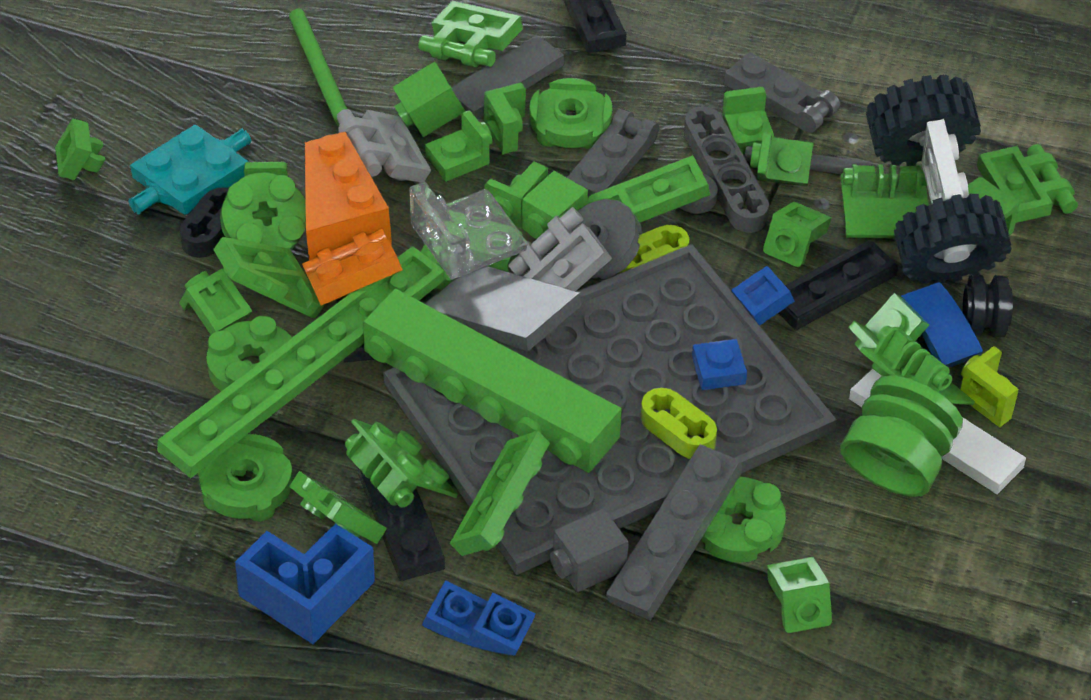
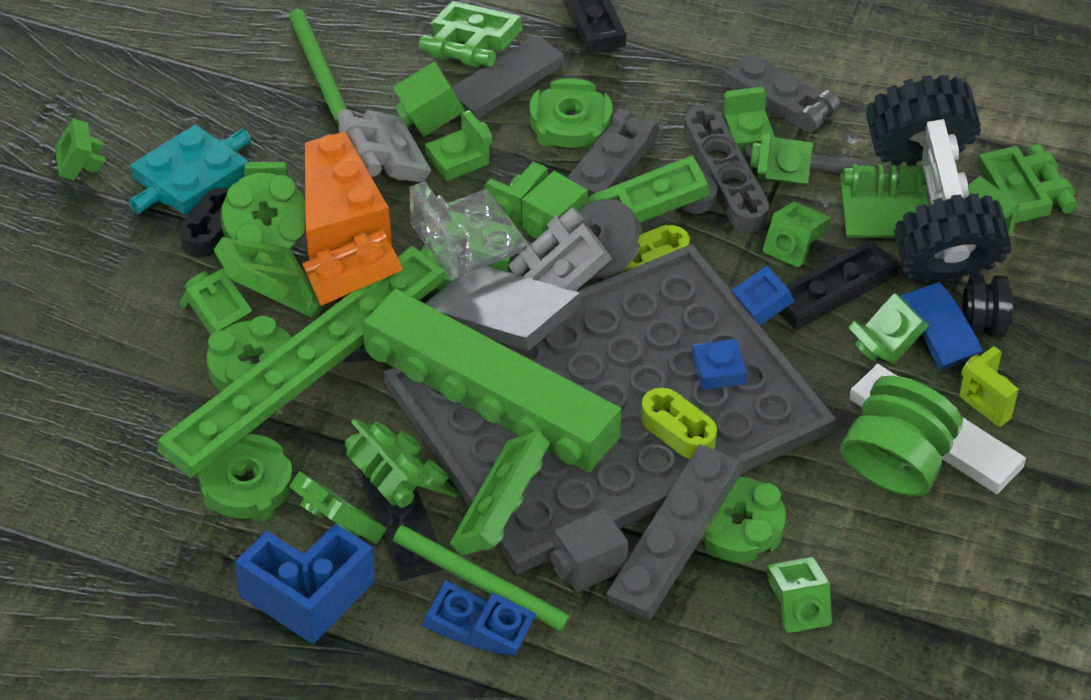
(480, 577): none -> bright green bar
(504, 115): bright green bracket -> none
(903, 357): bright green hinge -> none

